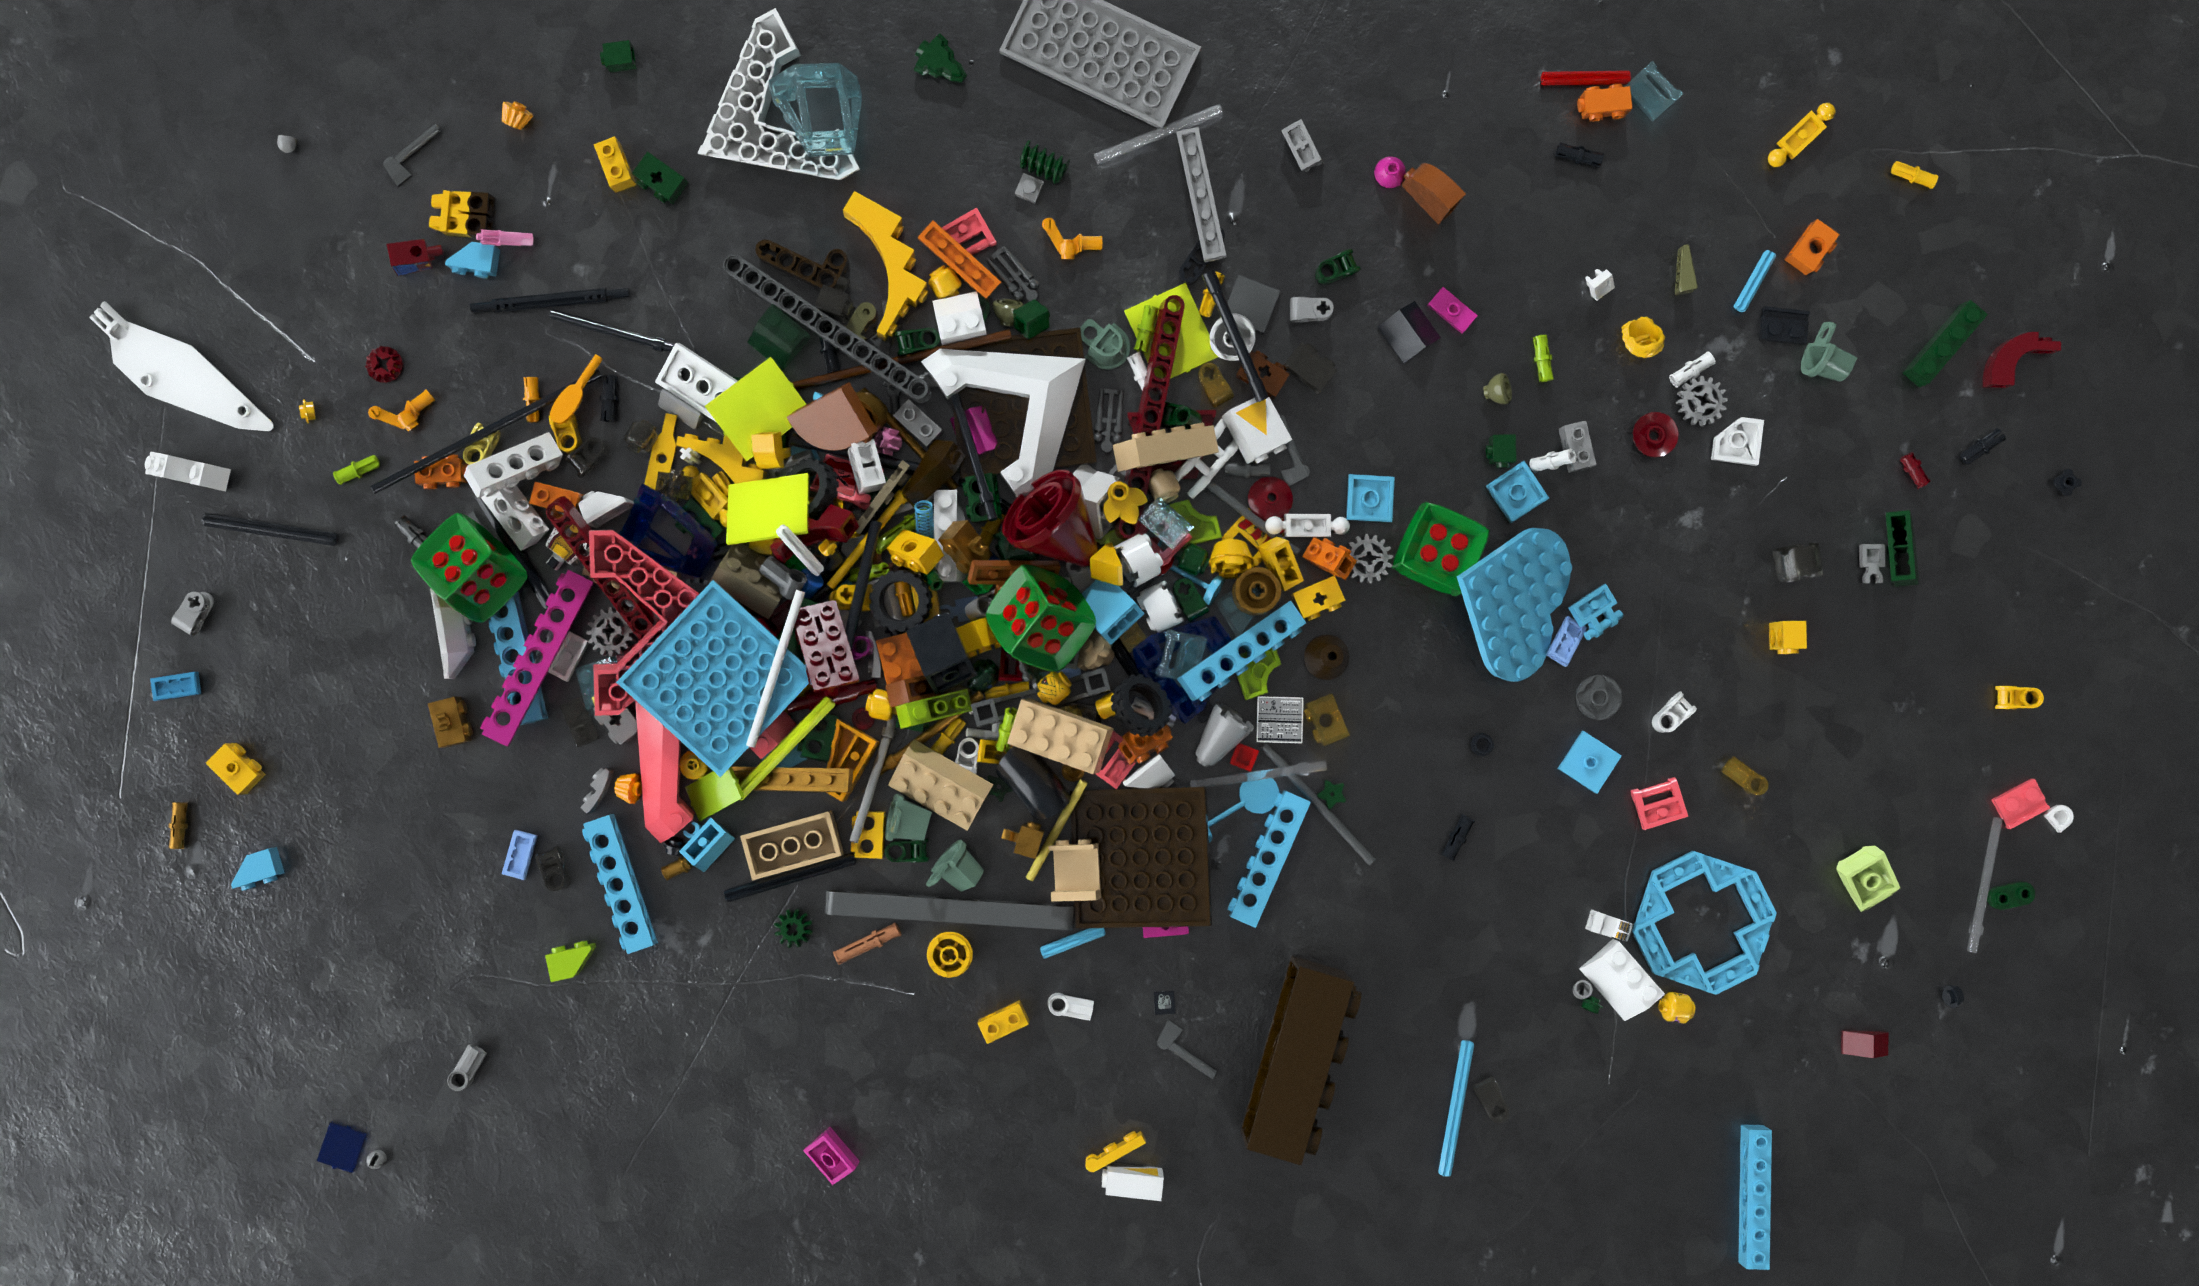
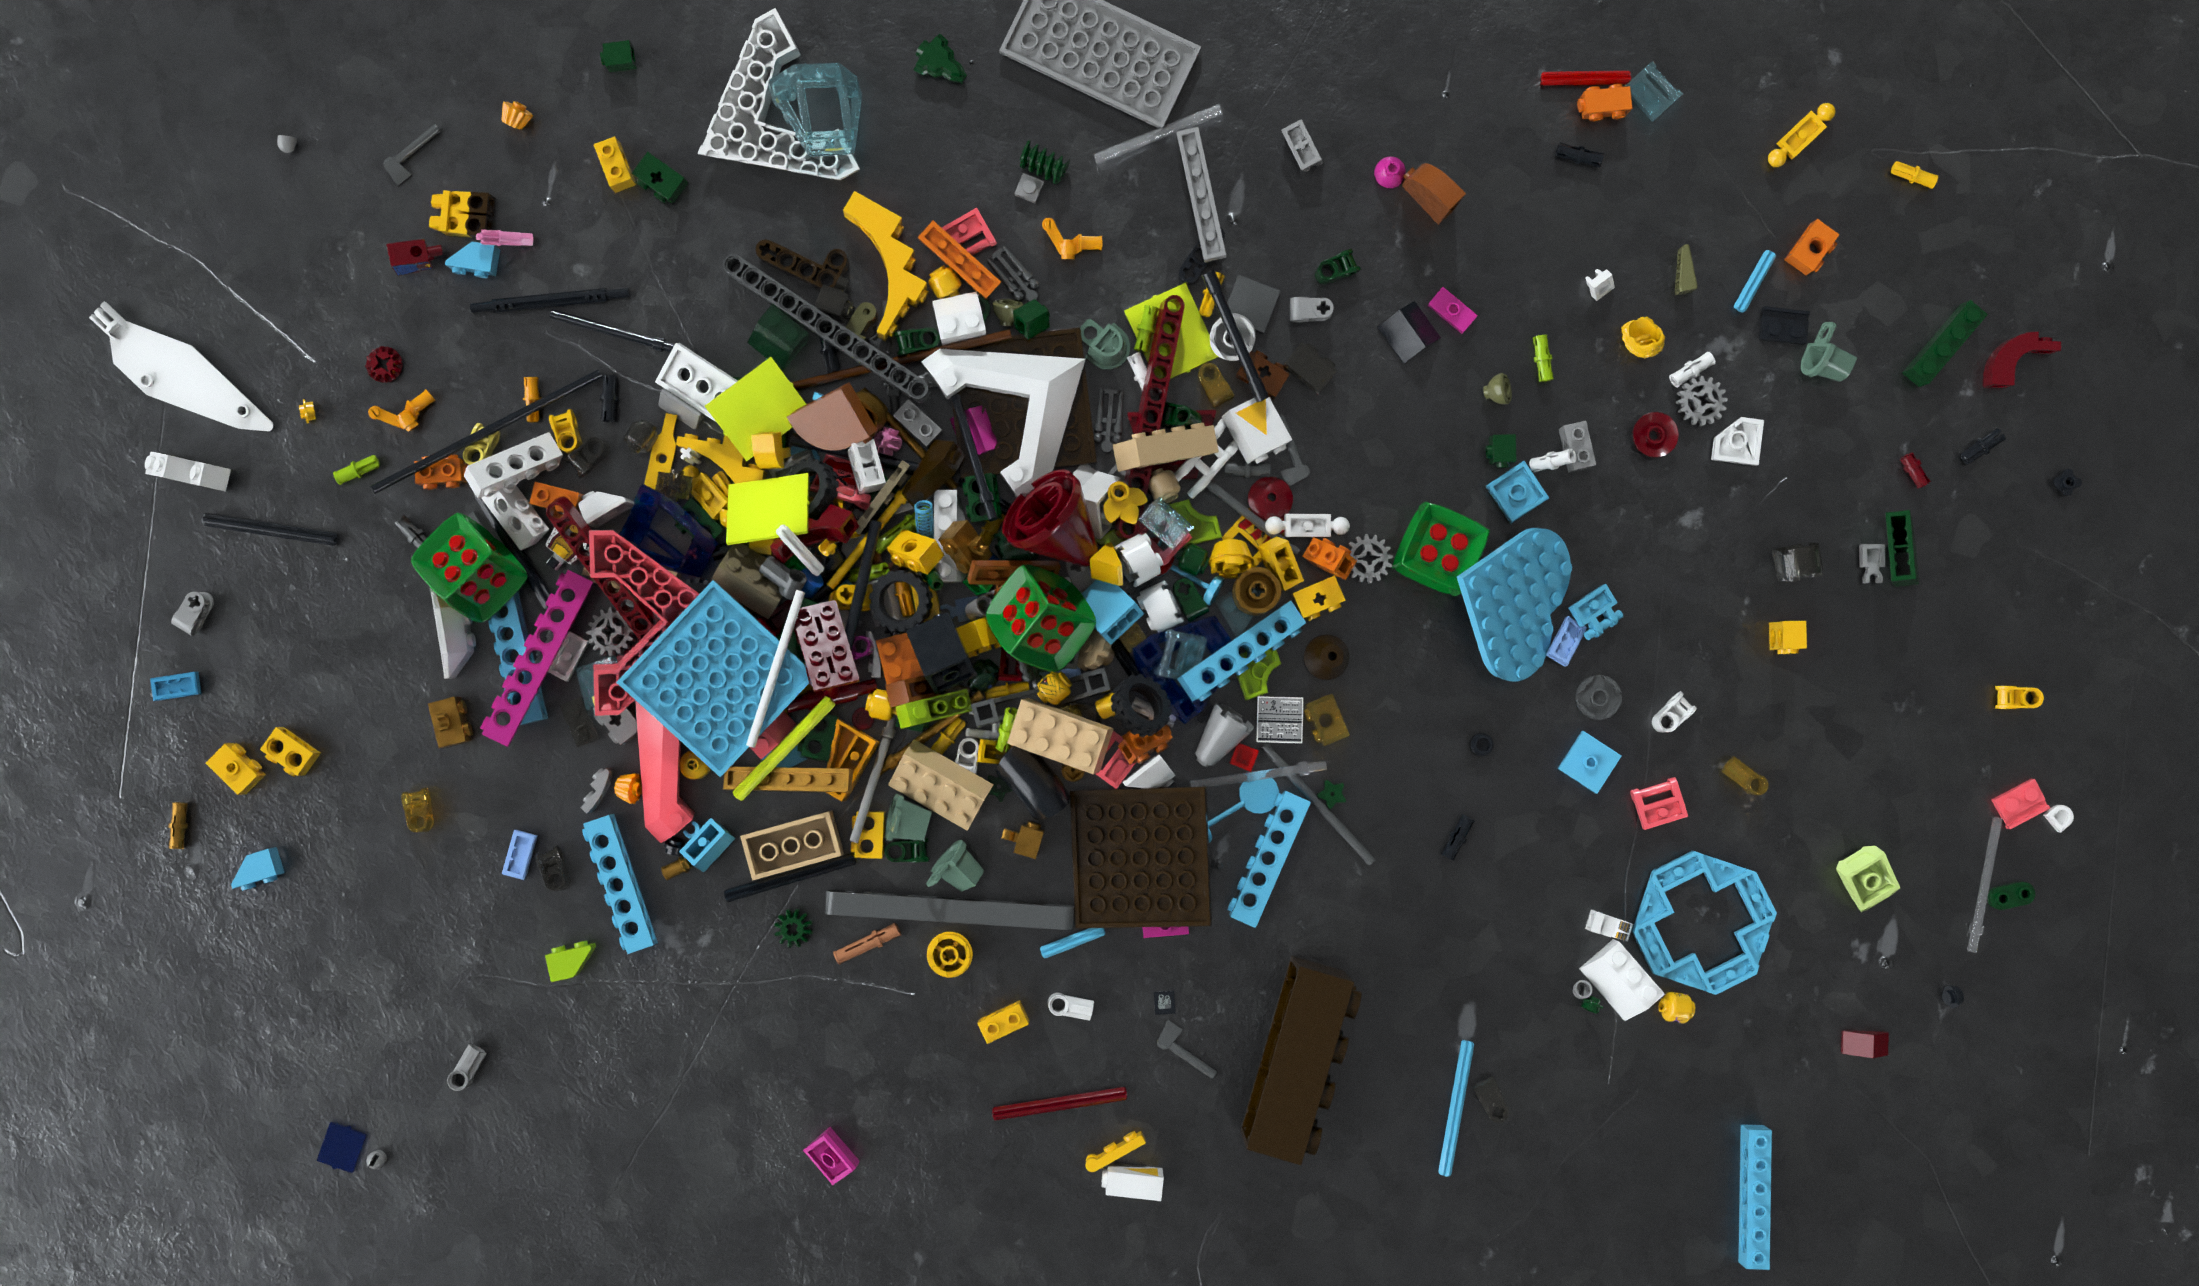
(291, 747): none -> yellow brick
(418, 808): none -> clear yellow piece
(571, 397): light orange piece -> none
(714, 793): lime piece -> none
(1056, 830): light yellow piece -> none
(1059, 1103): none -> dark red axle
(1076, 871): tan panel -> none
(1370, 498): medium azure plate -> none

